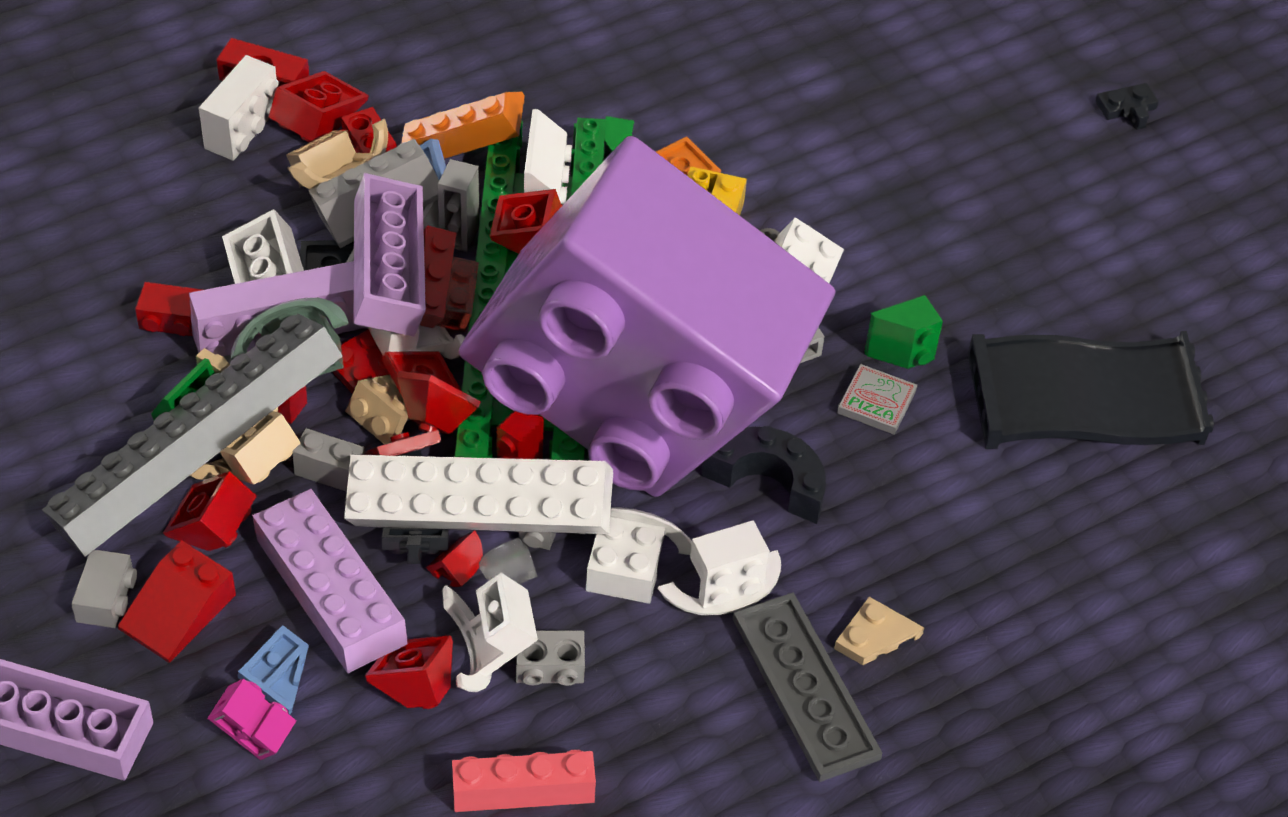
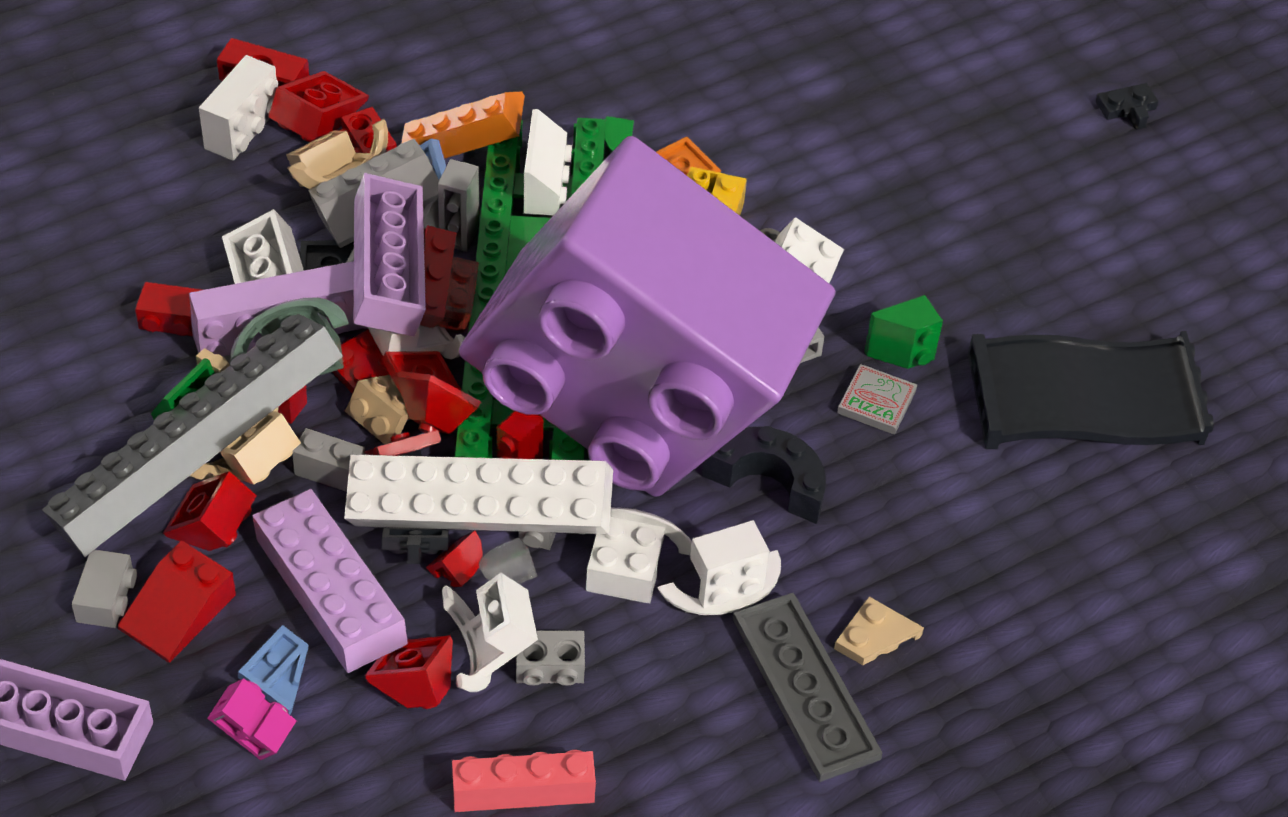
(522, 216): red slope -> none

